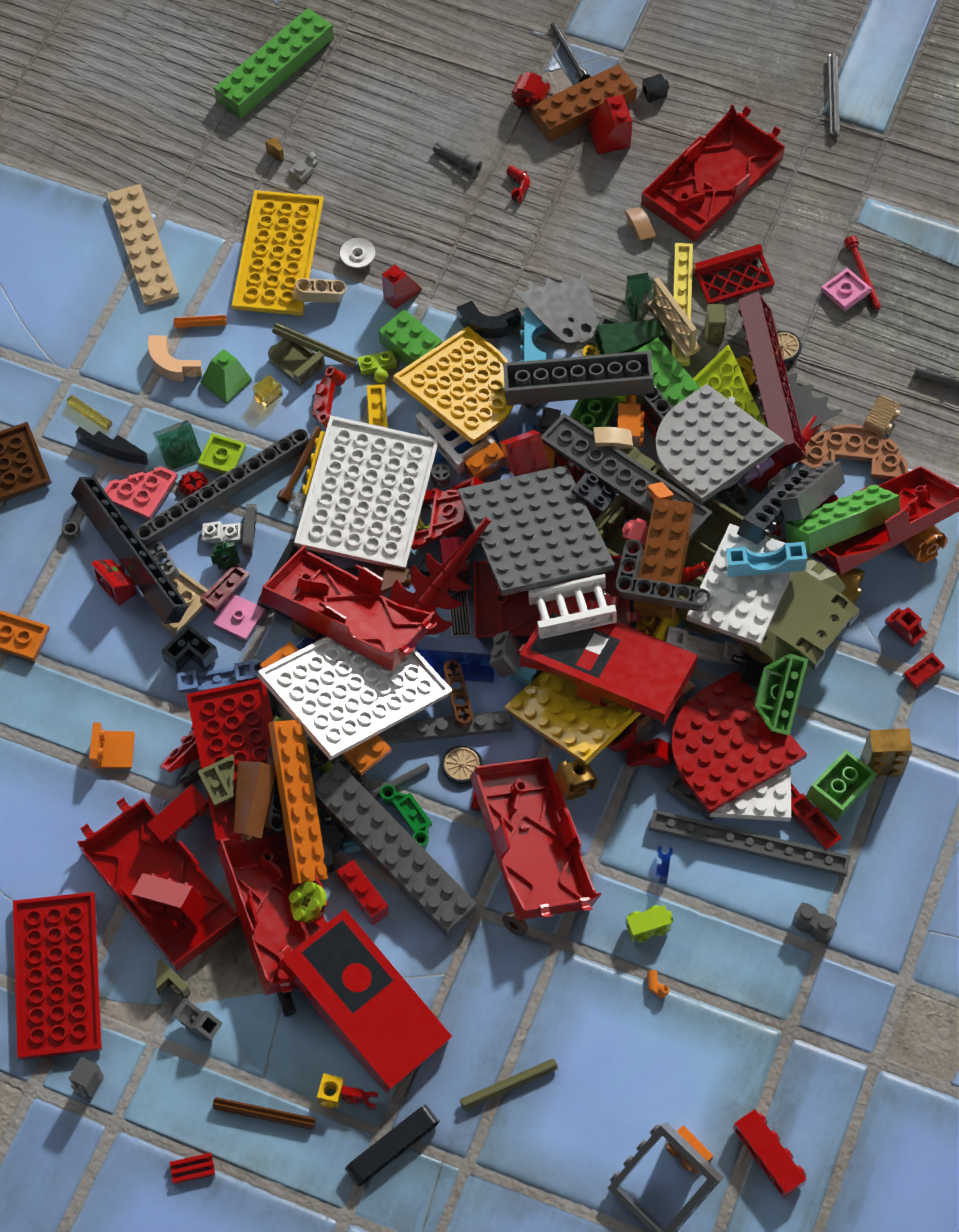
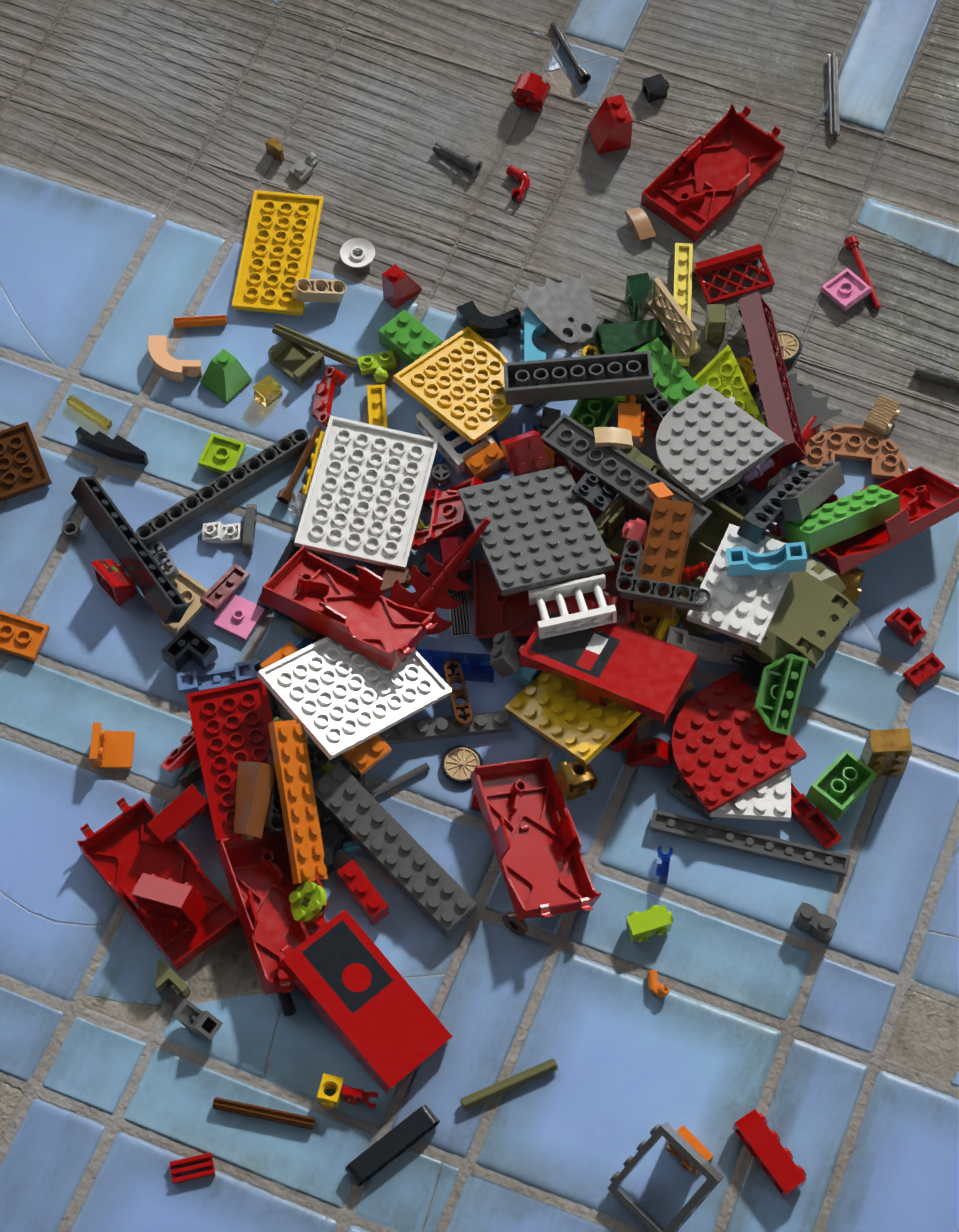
(56, 976): red plate -> none
(85, 1078): dark grey brick -> none
(142, 491): coral plate -> none
(143, 245): tan plate -> none
(177, 445): clear green slope -> none
(185, 482): red gear -> none
(219, 780): olive wing -> none
(224, 555): dark green brick -> none
(274, 63): bright green brick -> none
(409, 811): green plate -> none
(580, 102): dark orange brick -> none
(926, 544): orange brick -> none

